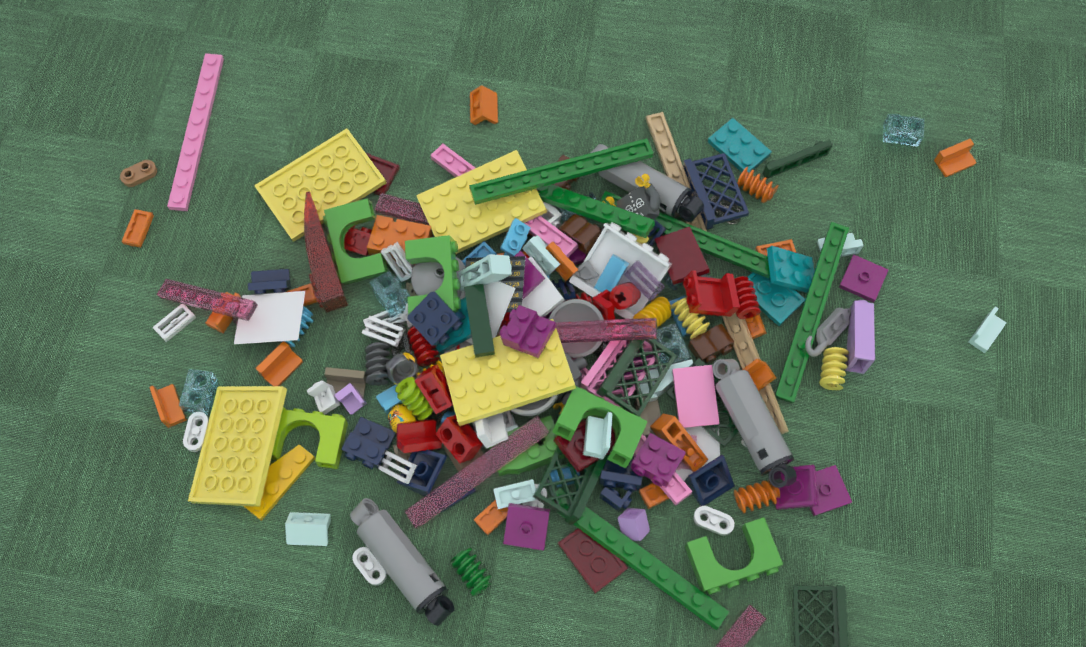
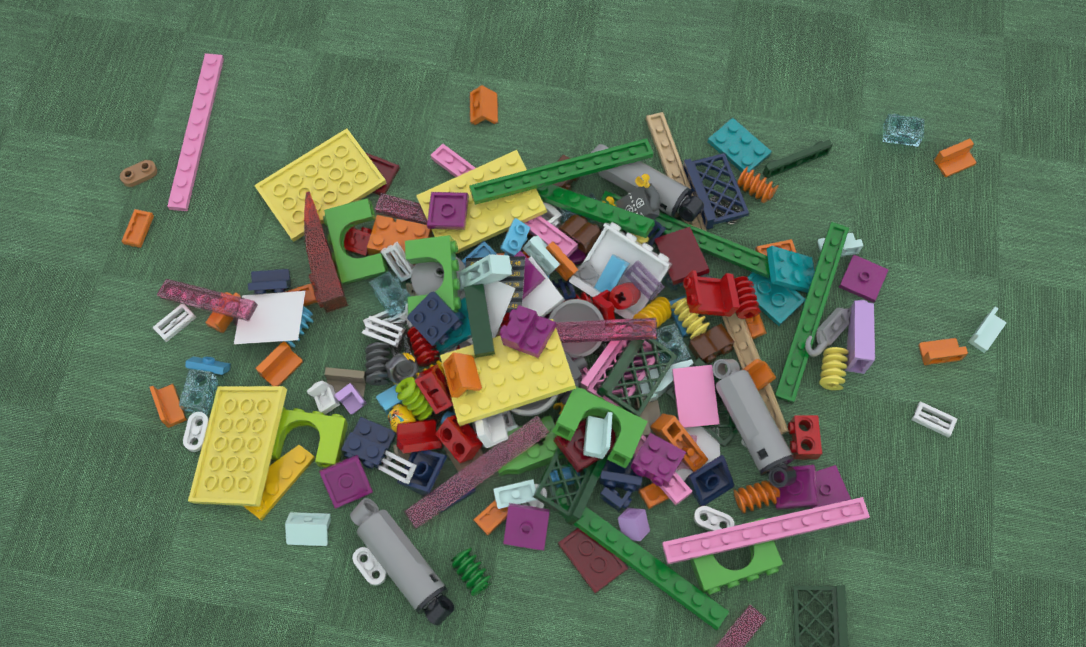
(208, 364): none -> dark azure plate
(346, 481): none -> magenta plate
(447, 210): none -> magenta plate
(461, 374): none -> orange panel
(765, 530): none -> bright pink plate
(810, 437): none -> red brick
(916, 418): none -> white tile
(941, 351): none -> orange panel

